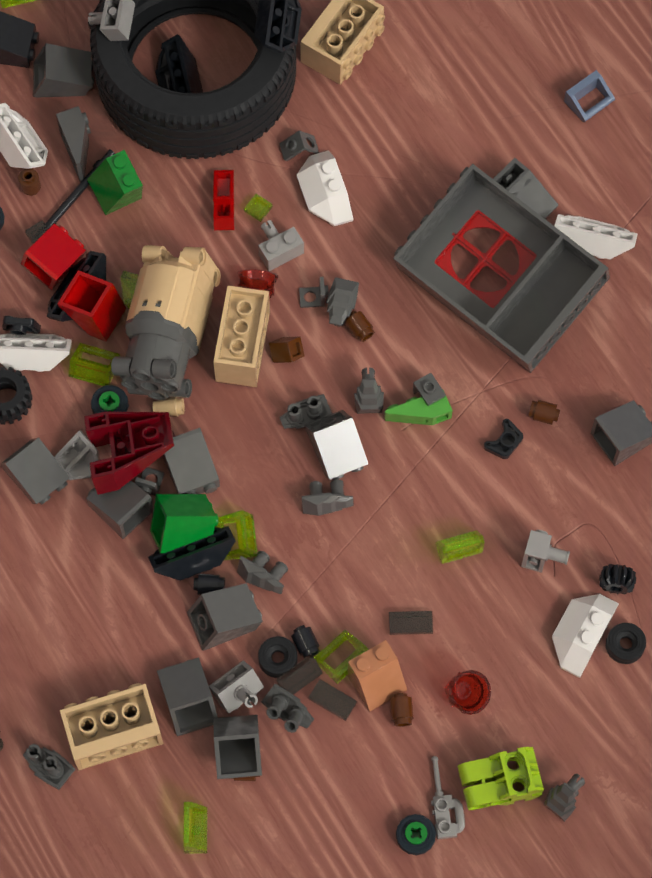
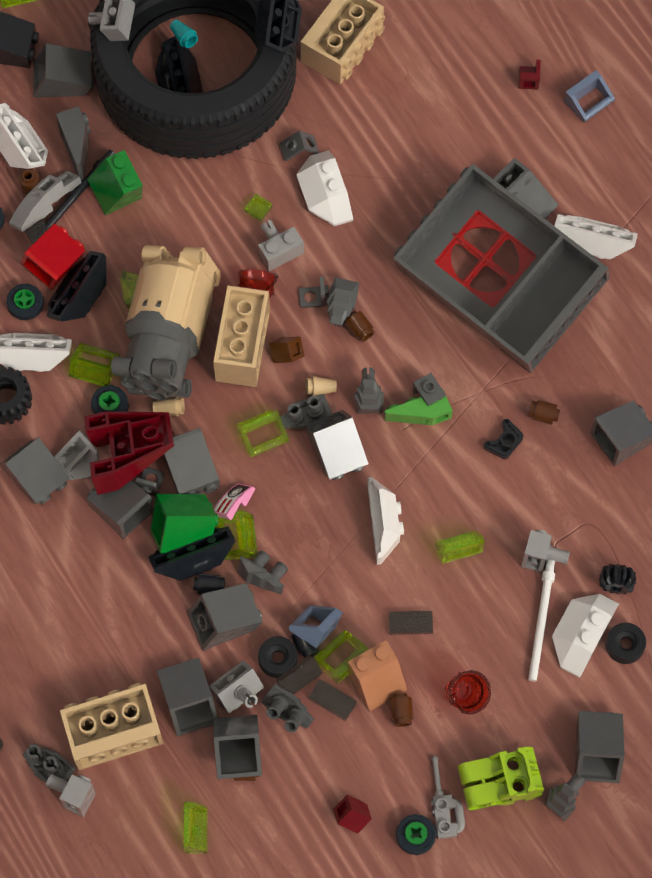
(20, 296): none -> black wheel
(20, 325): black piece -> none
(39, 200): none -> light grey slope
(76, 793): none -> light grey brick
(93, 305): red slope -> none
(185, 35): none -> teal cone
(223, 200): red slope -> none
(230, 501): none -> slope
(259, 421): none -> clear neon green tile
(316, 386): none -> tan cone
(316, 634): none -> sand blue tile
(323, 503): dark grey connector -> none
(352, 814): none -> dark red panel
(384, 519): none -> white wedge
(529, 76): none -> dark red panel
(548, 578): none -> white bar
(599, 746): none -> dark grey slope

